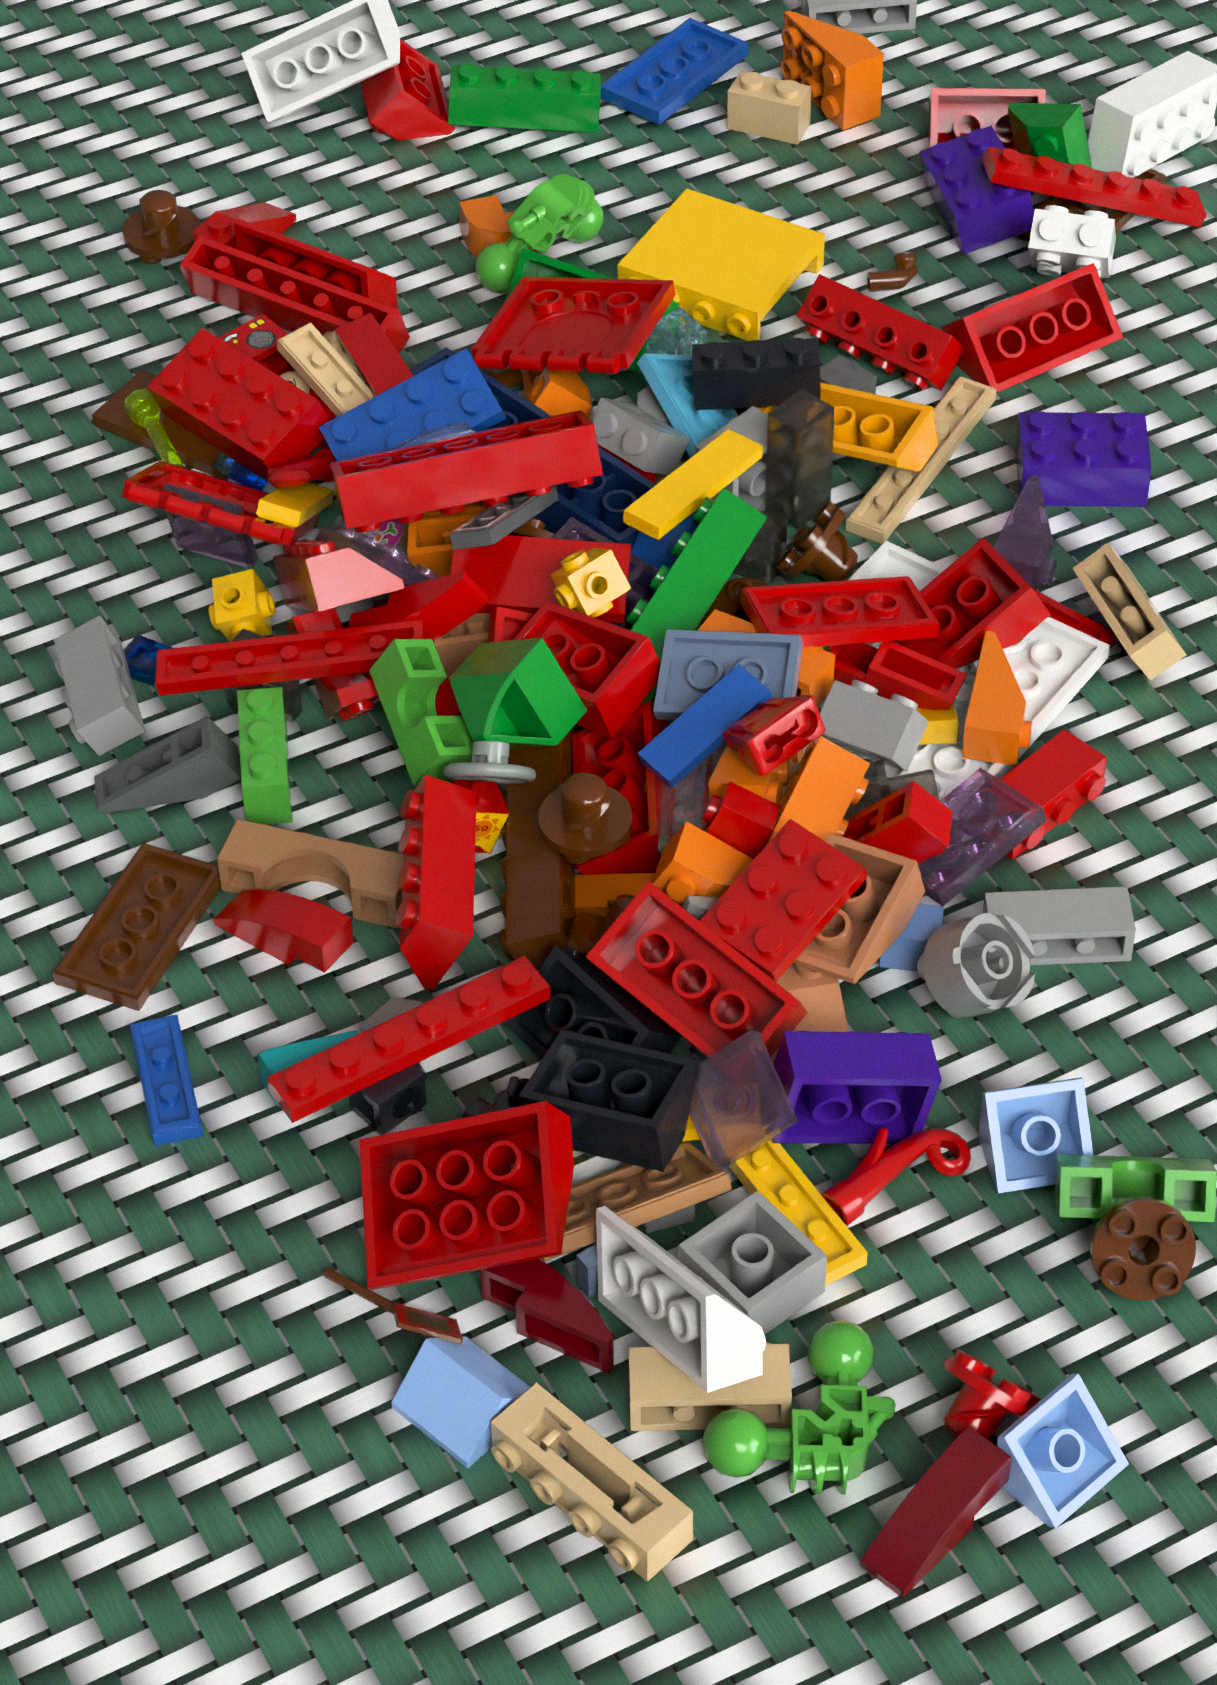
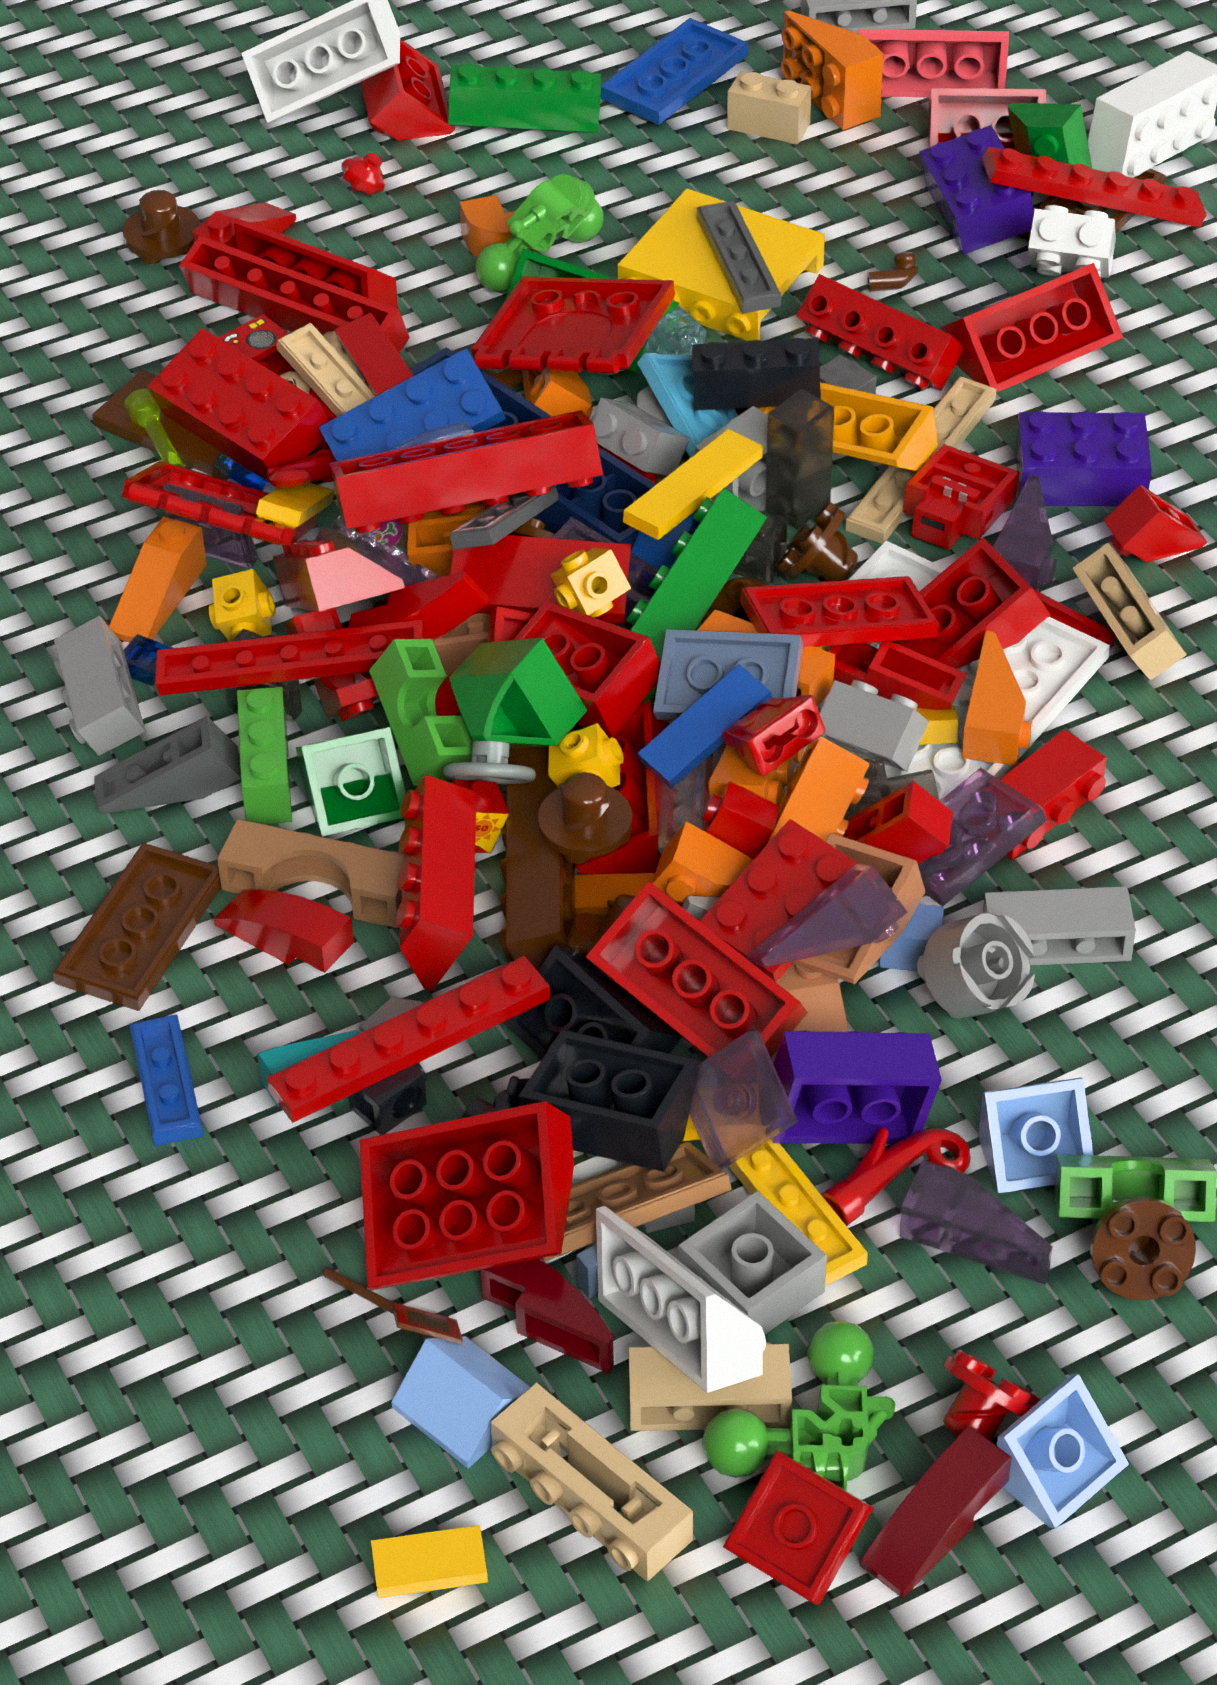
(160, 579): none -> orange slope
(352, 780): none -> slope
(364, 173): none -> red piece
(429, 1561): none -> yellow tile
(588, 752): none -> yellow brick
(738, 257): none -> dark grey tile
(798, 1527): none -> red tile
(845, 915): none -> clear purple slope
(939, 59): none -> coral slope
(958, 496): none -> red piece
(966, 1220): none -> clear purple slope
(1152, 527): none -> red slope

